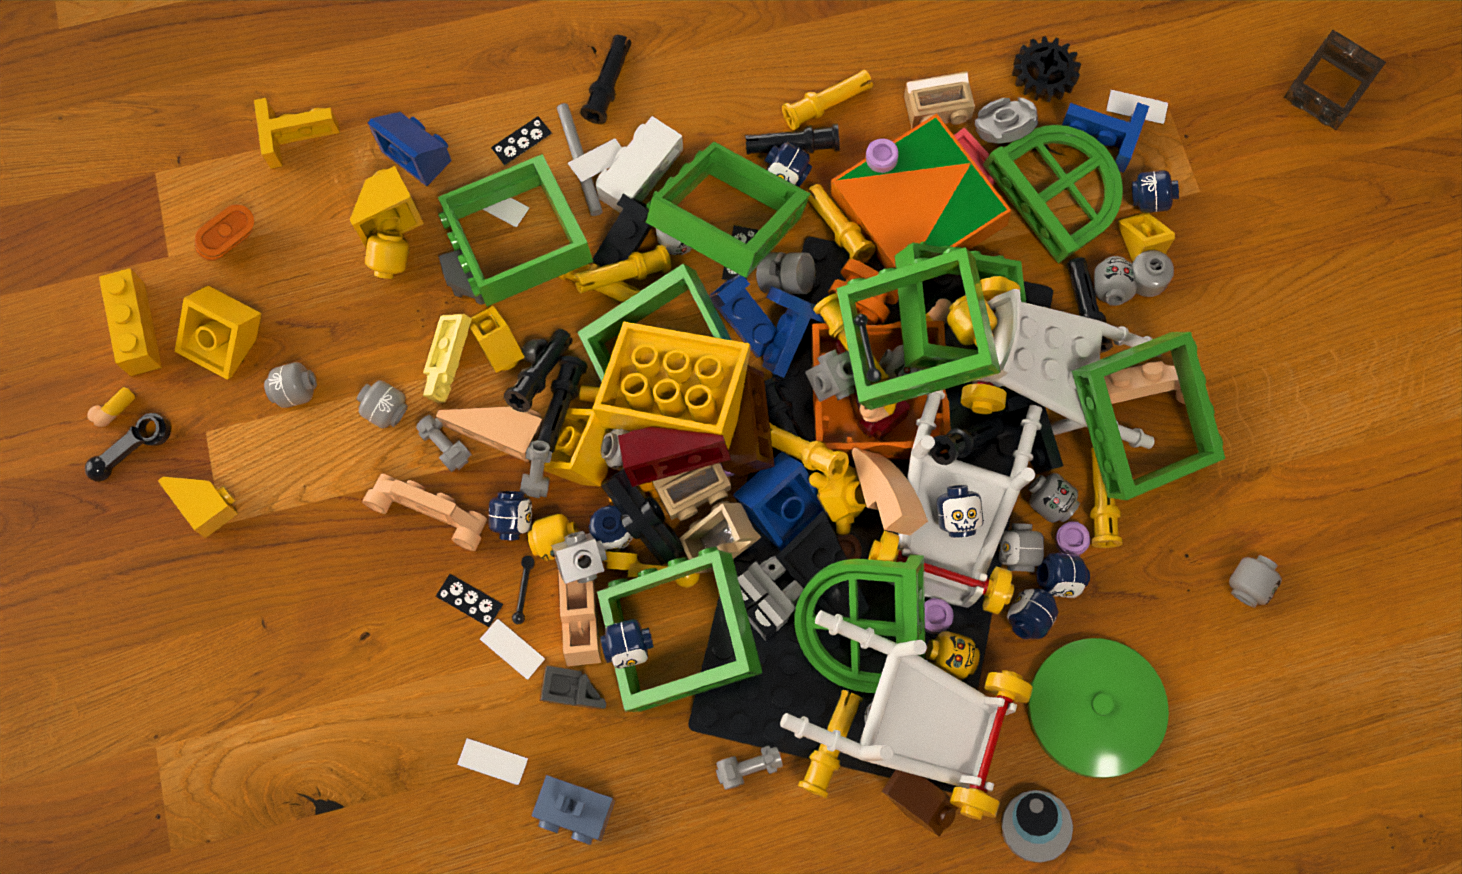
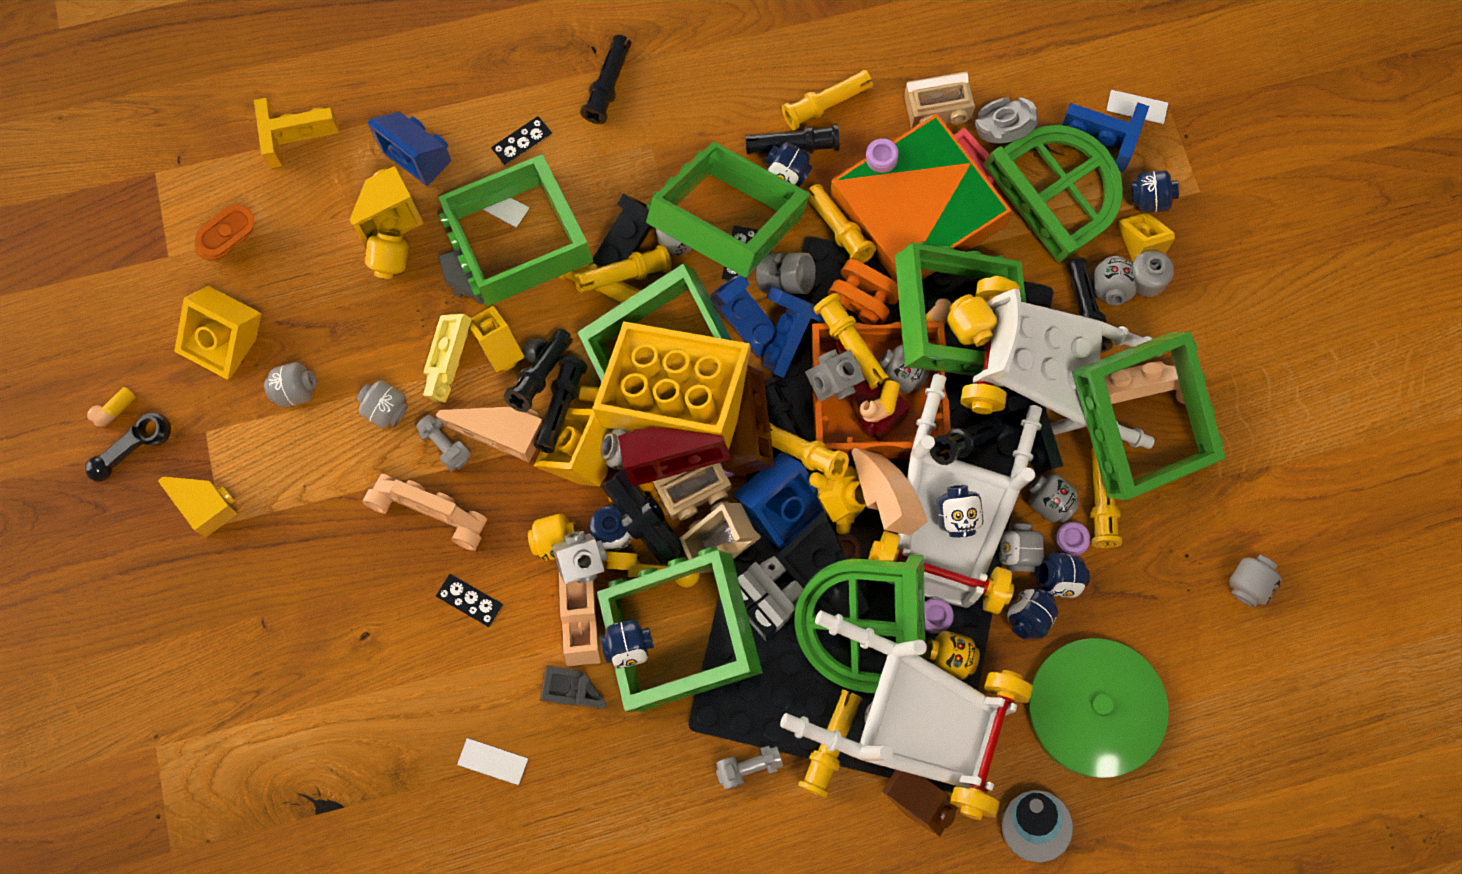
(130, 322): yellow brick -> none
(510, 514): dark blue head -> none
(512, 649): white sticker -> none
(528, 563): black hinge -> none
(535, 483): light grey bar -> none
(573, 809): sand blue brick -> none
(577, 151): light grey bar -> none
(595, 160): white sticker -> none
(640, 163): white brick -> none
(873, 374): black hinge -> none
(936, 377): bright green window -> none
(1061, 74): black gear -> none
(1337, 51): clear smoke window -> none

